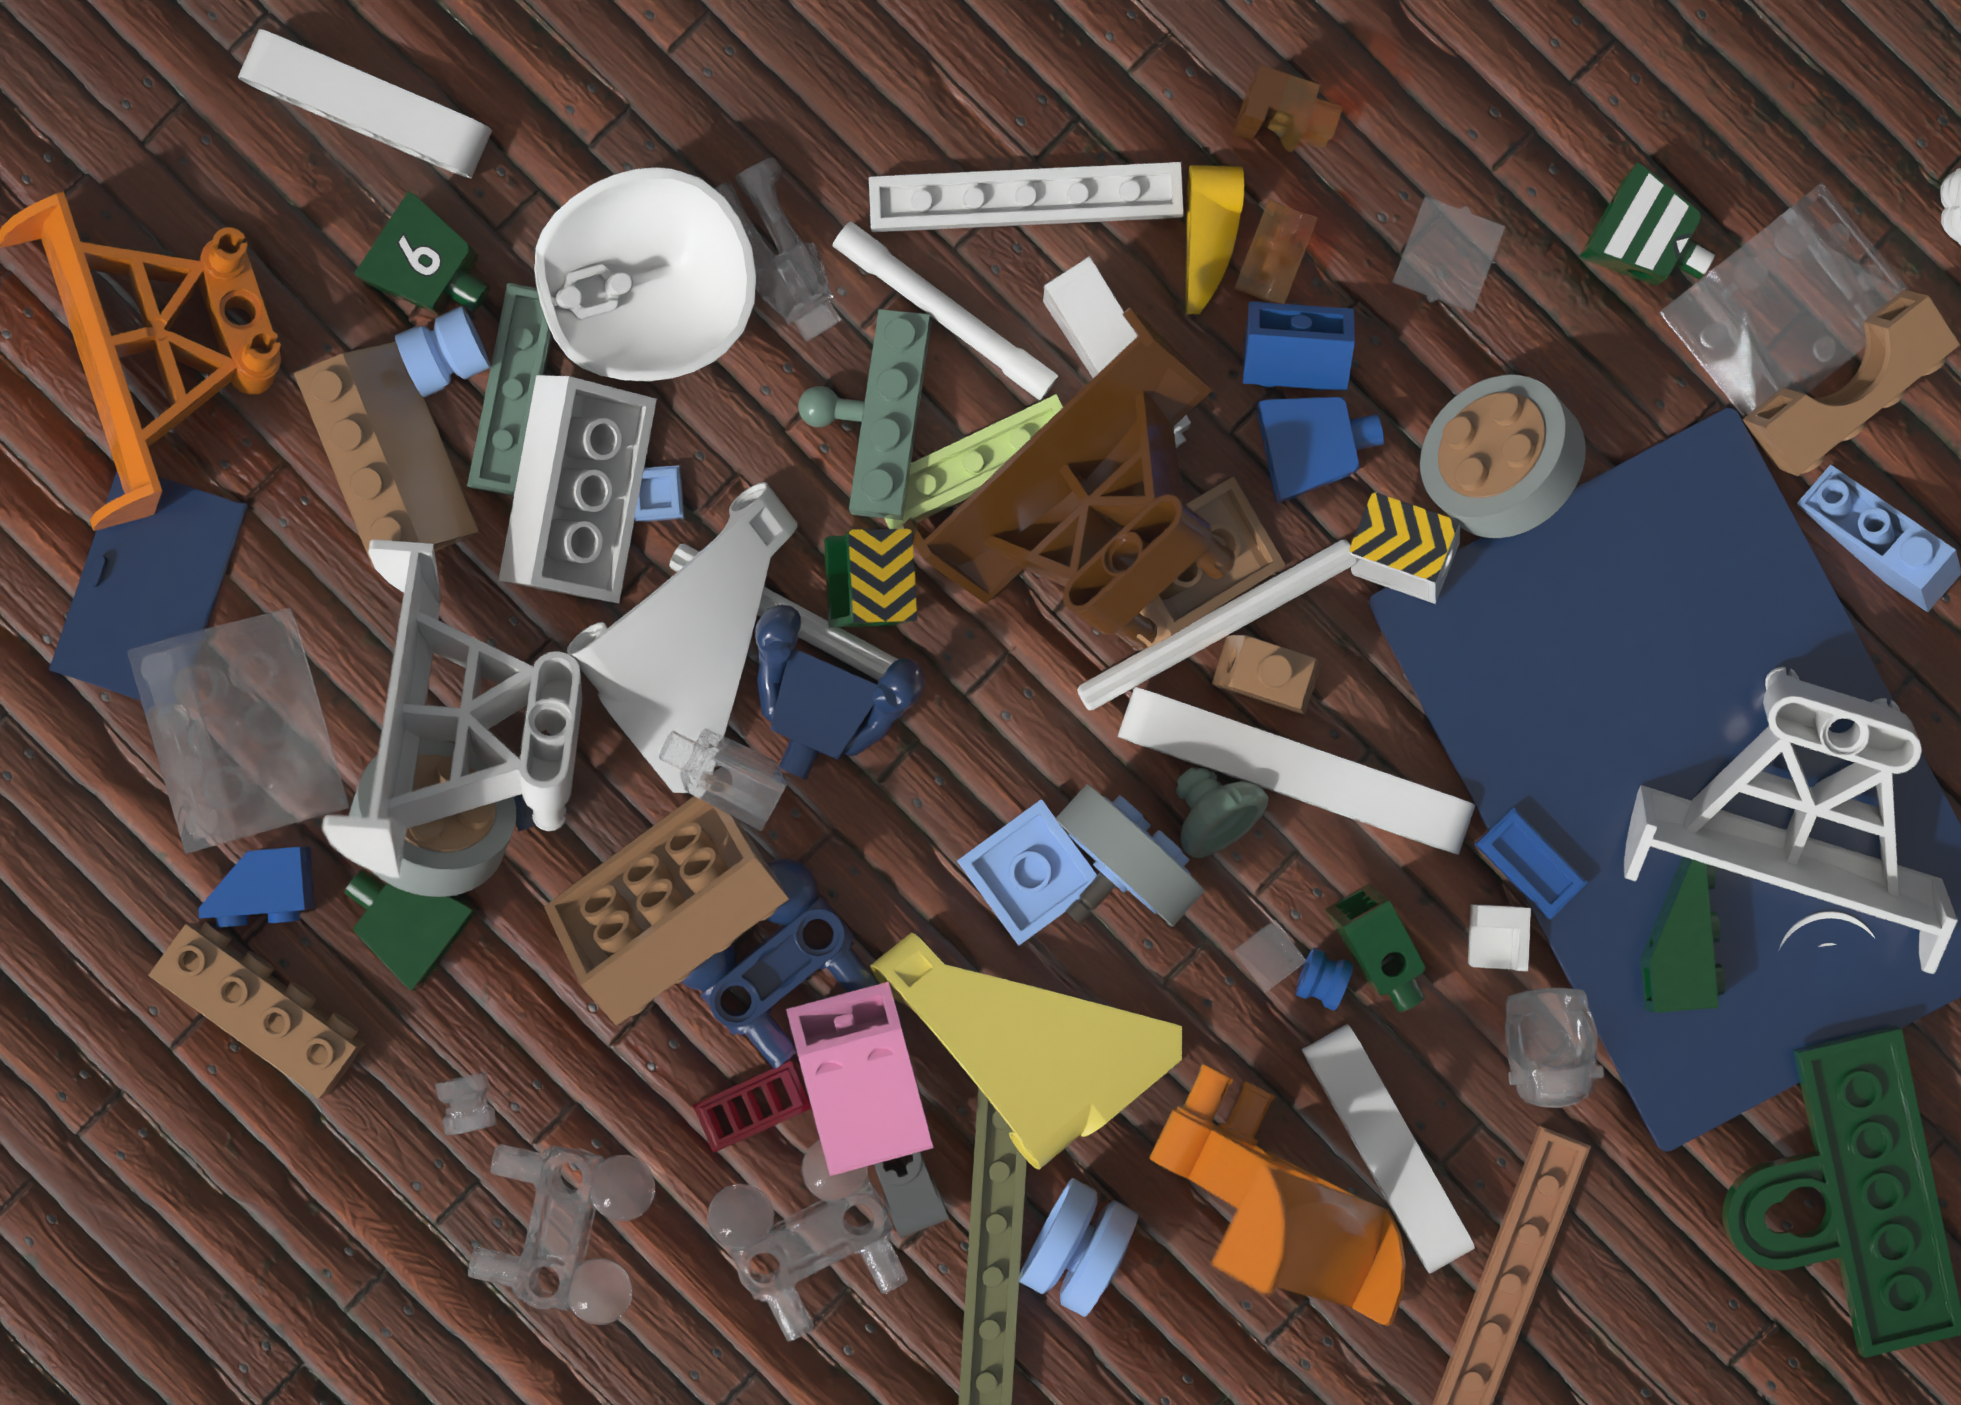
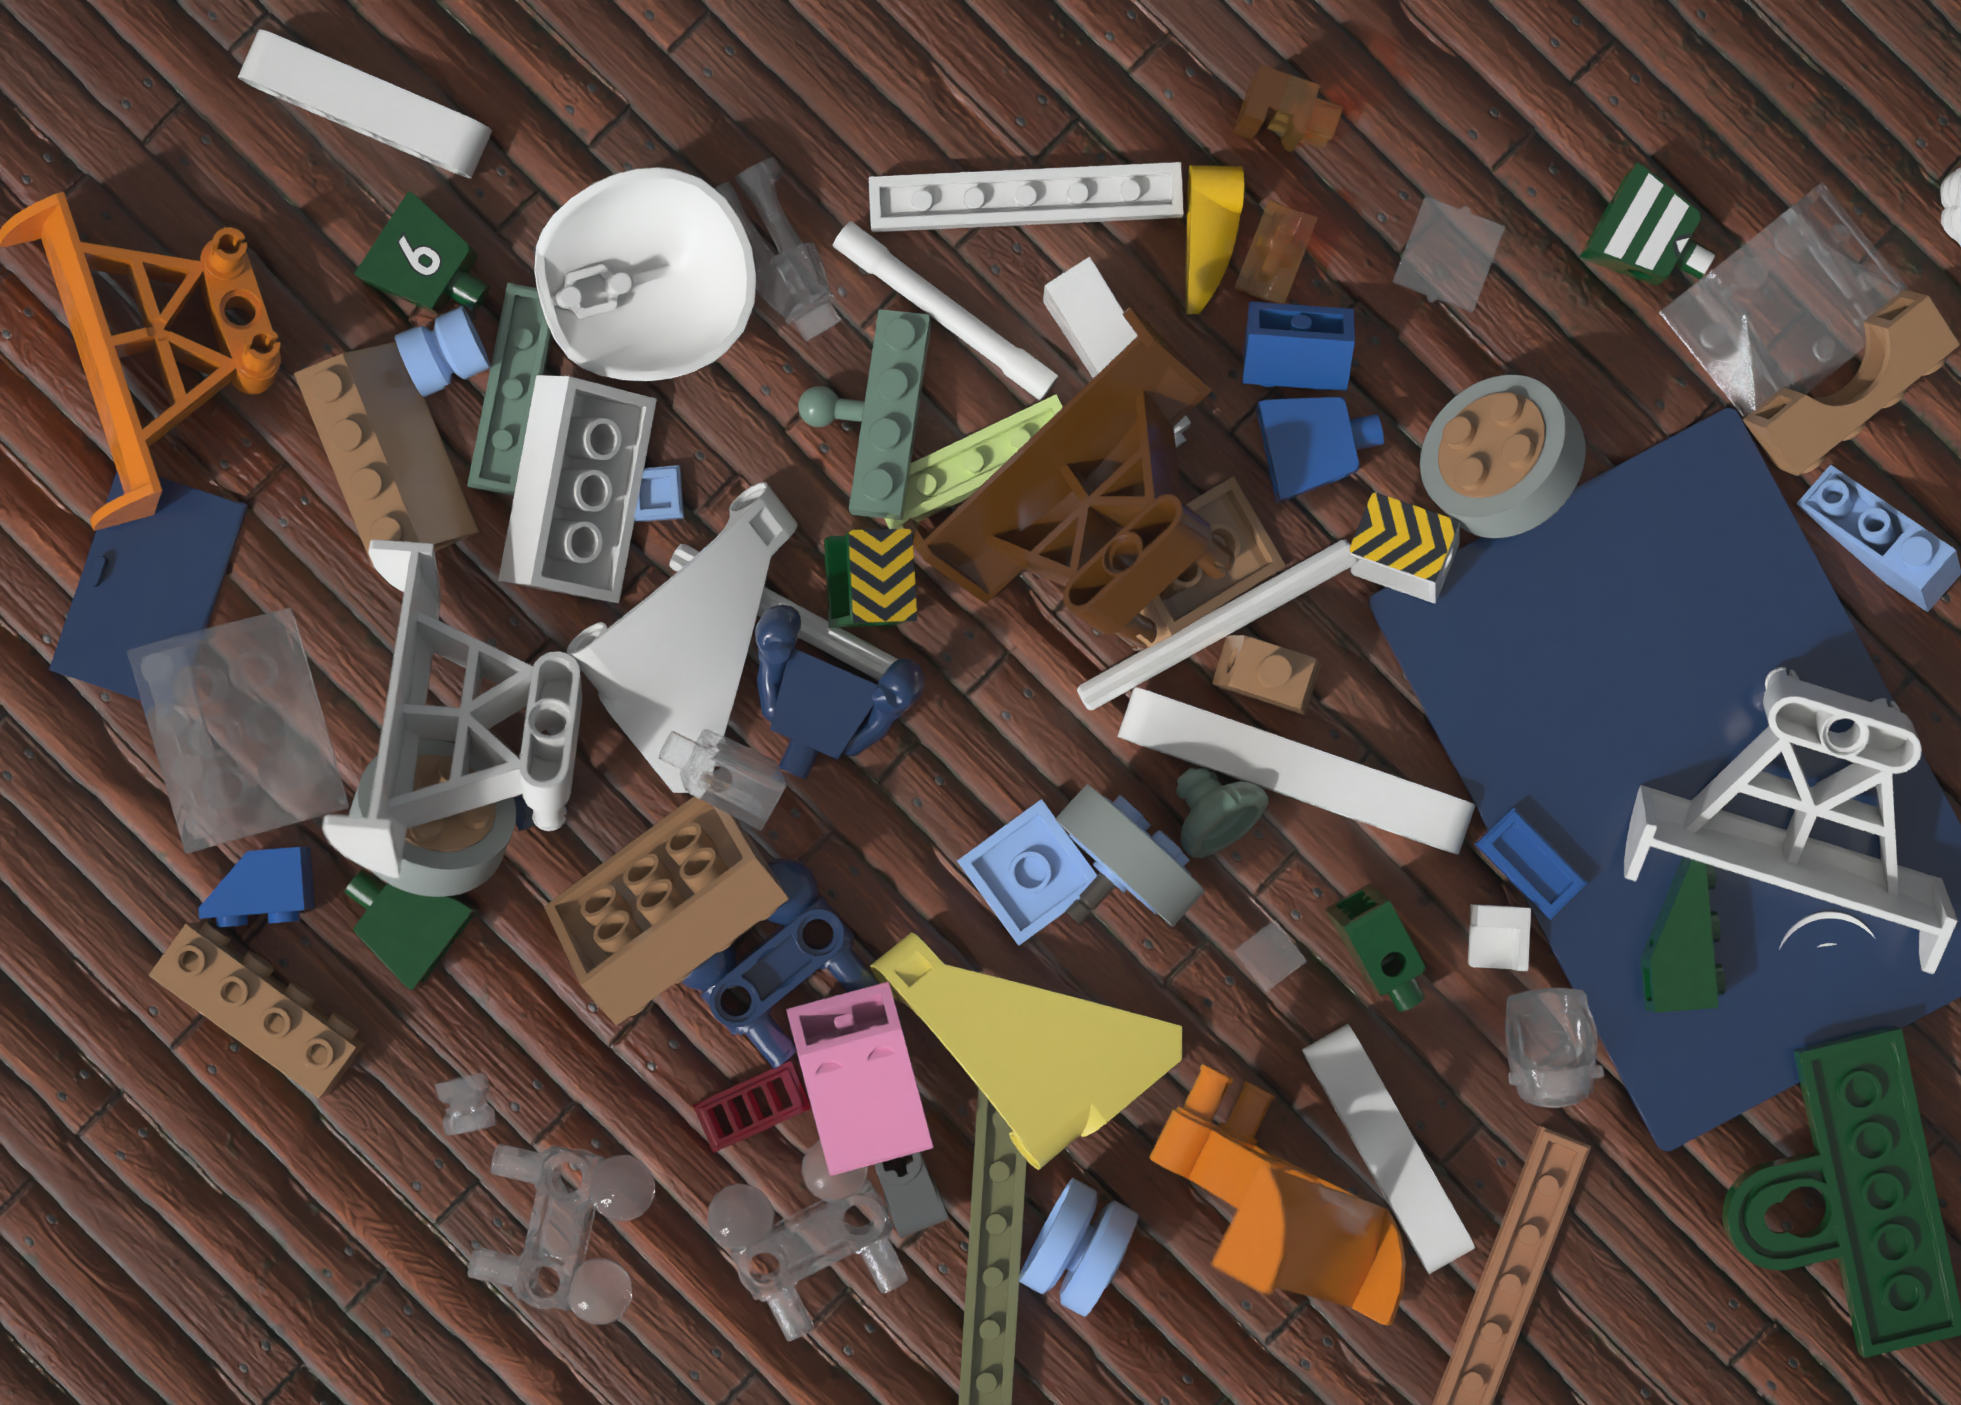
(1324, 979): blue wheel -> none

